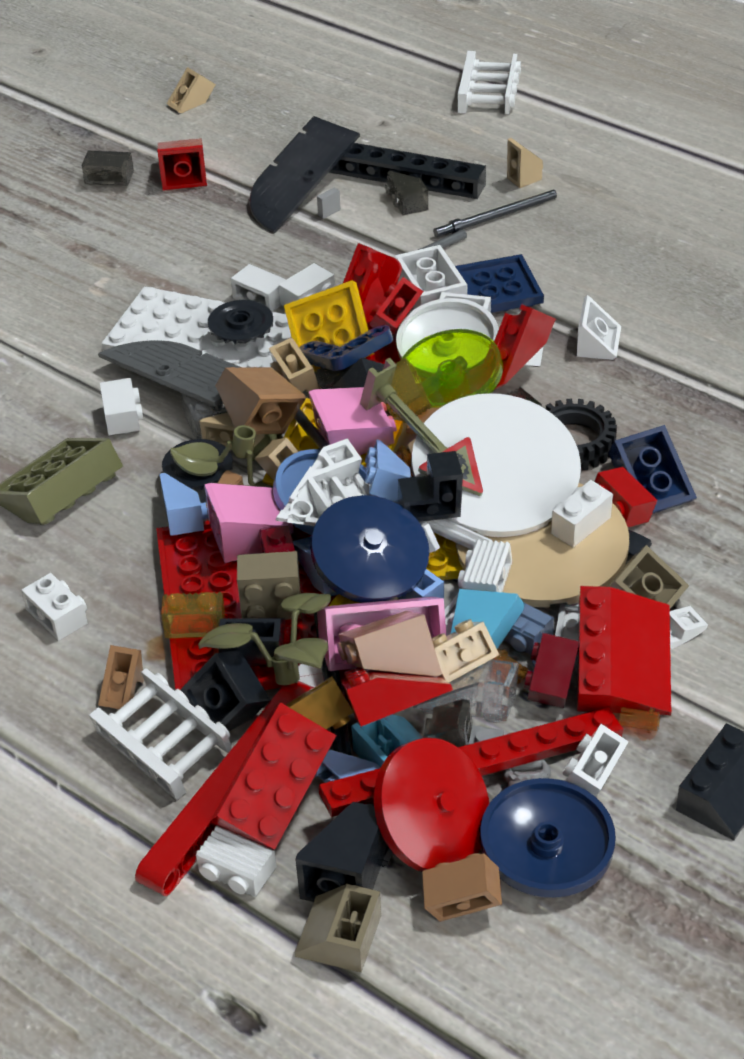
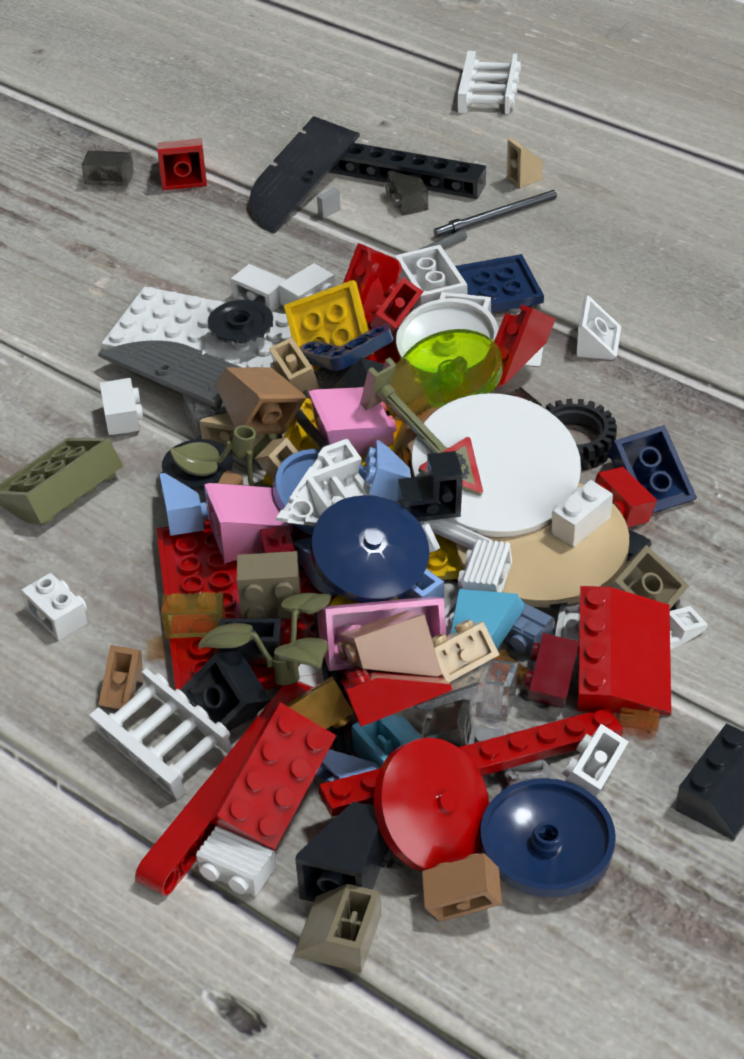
(190, 91): tan slope -> none

